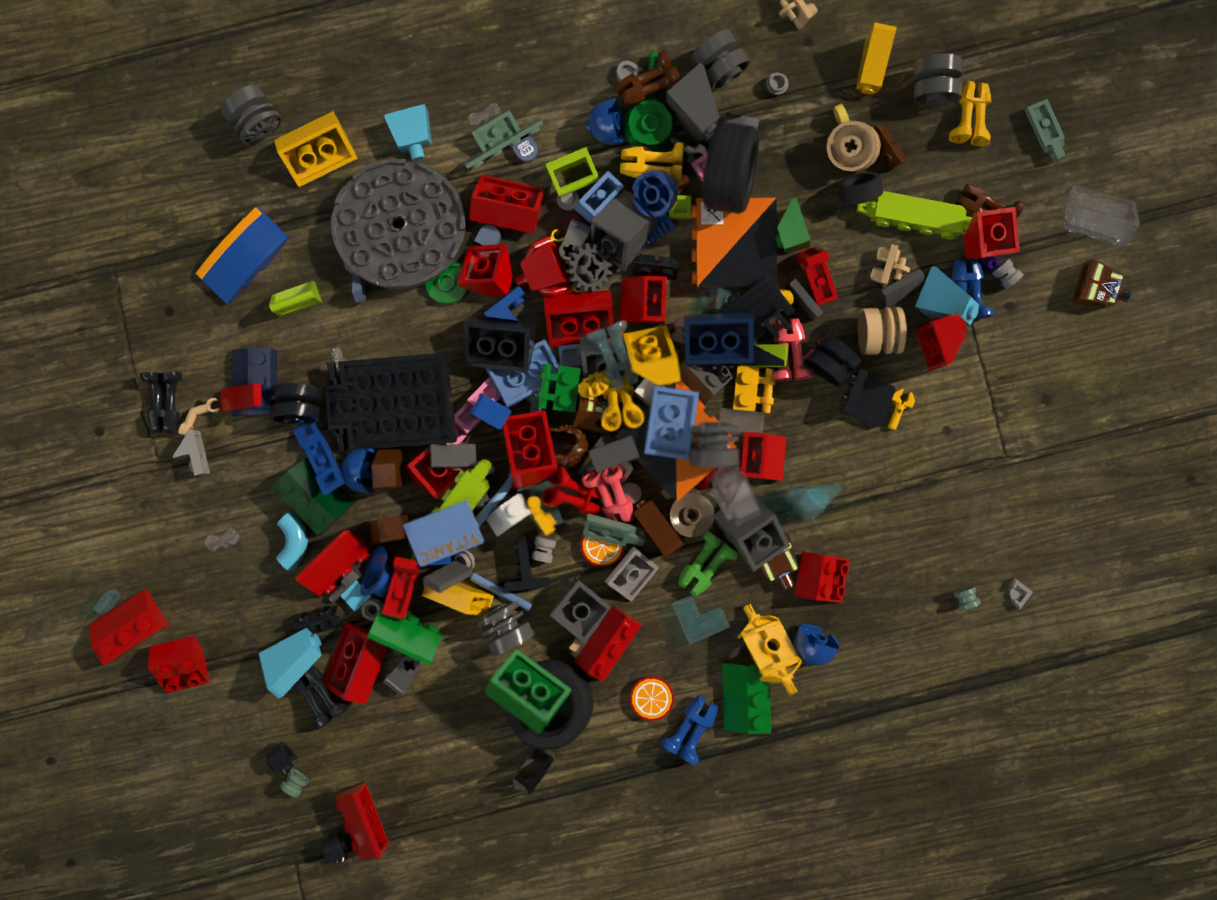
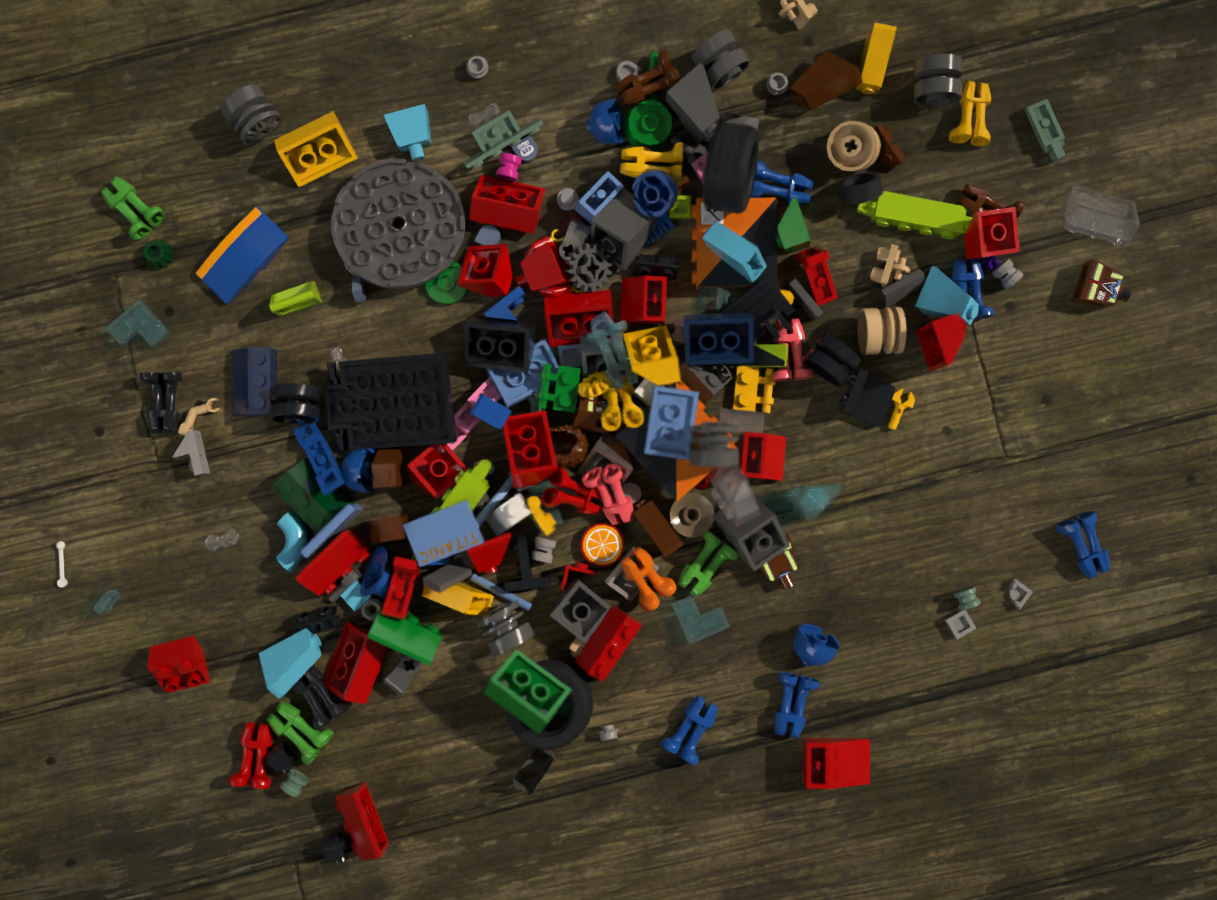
(62, 582): none -> white hinge
(119, 202): none -> bright green piece
(126, 627): red slope -> none
(138, 319): none -> clear light blue plate
(158, 254): none -> dark green piece
(241, 397): red tile -> none
(247, 740): none -> red piece
(281, 727): none -> bright green piece
(331, 530): none -> medium blue tile
(452, 455): dark grey tile -> none
(477, 67): none -> light grey plate
(490, 553): none -> red slope
(509, 167): none -> dark pink wheel
(568, 162): lime tile -> none
(581, 567): none -> red bracket
(601, 321): none -> sand blue tile
(608, 733): none -> light grey plate
(613, 531): sand green hinge -> none
(614, 453): dark grey tile -> none
(651, 698): light orange tile -> none
(662, 585): none -> orange piece
(735, 251): none -> medium azure slope
(745, 699): green slope -> none
(774, 665): yellow plate -> none
(792, 182): none -> blue piece
(796, 716): none -> blue piece
(822, 577): red slope -> none
(825, 81): none -> reddish brown slope
(835, 762): none -> red slope
(840, 114): light yellow tile -> none
(960, 624): none -> light grey tile
(1084, 561): none -> blue piece

